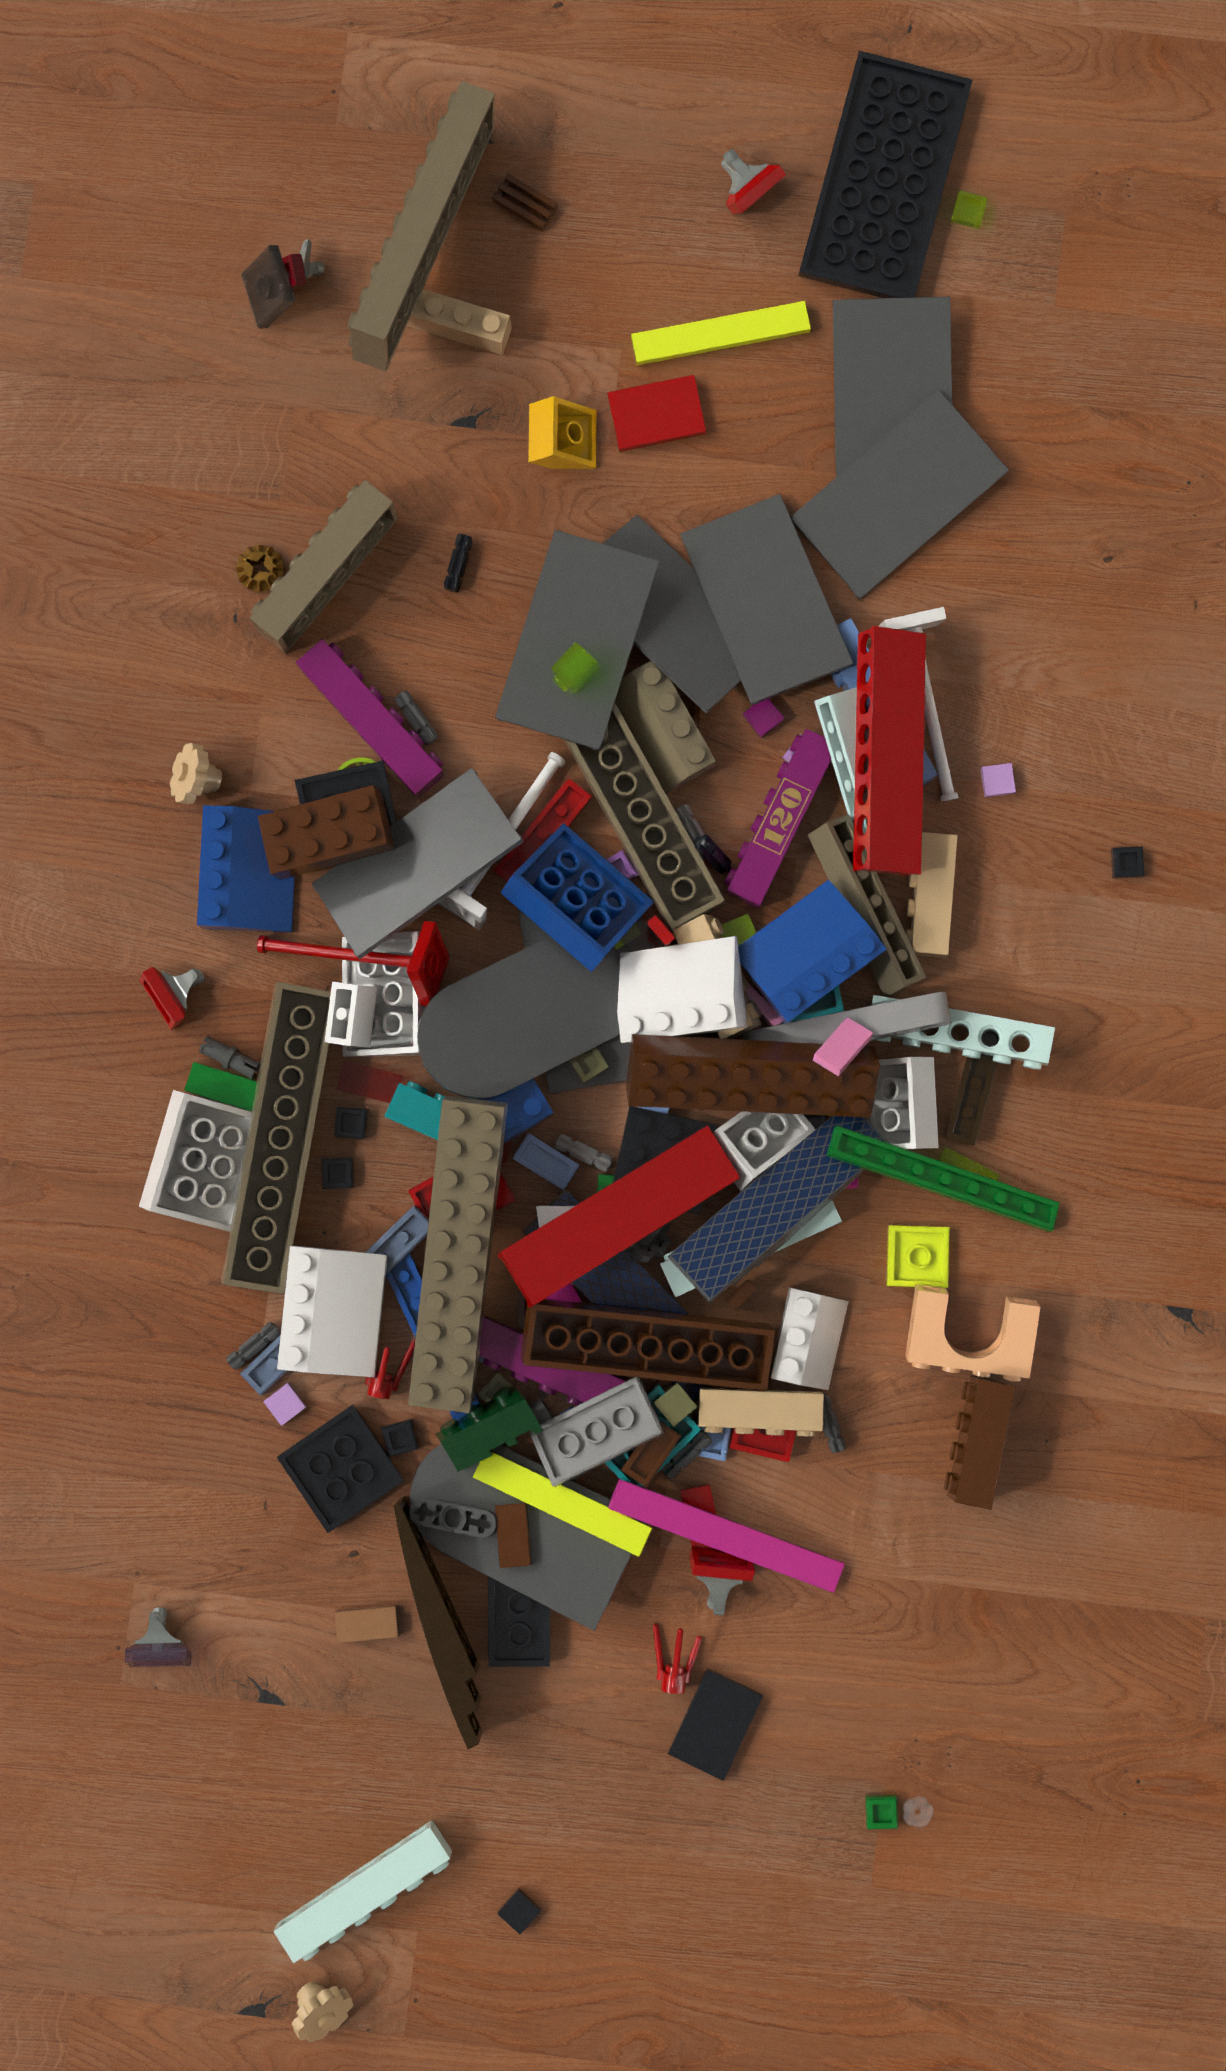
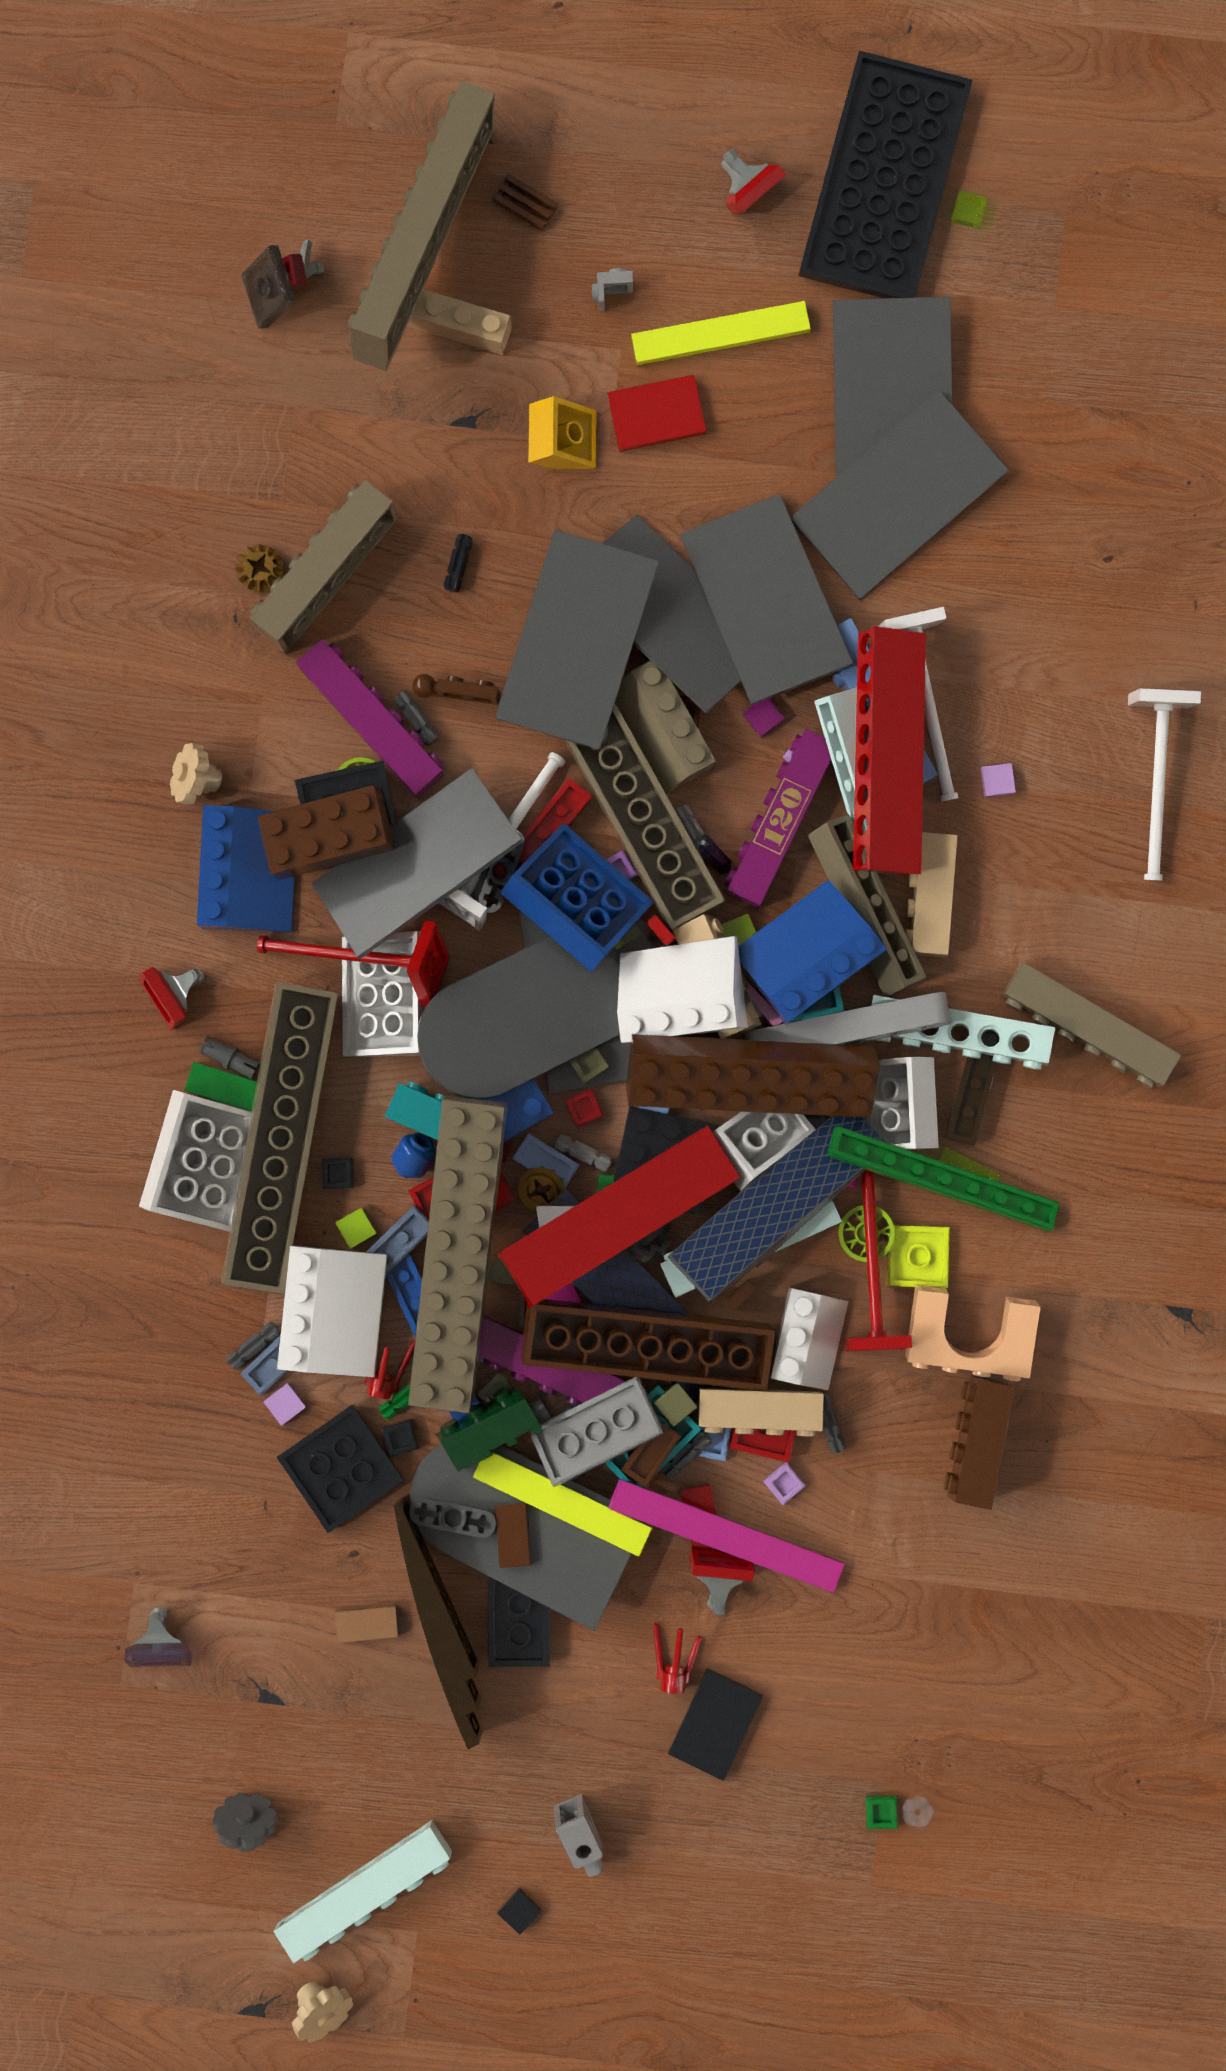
(244, 1821): none -> dark grey plant
(351, 1014): white brick -> none
(351, 1123): black tile -> none
(356, 1228): none -> lime tile
(368, 1081): clear red tile -> none
(399, 1401): none -> green axle
(413, 1155): none -> blue head
(455, 688): none -> reddish brown plate
(486, 875): none -> dark grey beam
(499, 1273): none -> olive tile
(529, 1182): none -> pearl gold gear
(574, 669): clear neon green brick -> none
(579, 1835): none -> light grey torso
(584, 1108): none -> red tile
(612, 282): none -> light grey bracket
(784, 1483): none -> lavender tile
(842, 1046): bright pink tile -> none
(859, 1232): none -> lime wheel
(877, 1338): none -> red tile
(1091, 1026): none -> dark tan brick
(1127, 862): black tile -> none
(1163, 703): none -> white tile

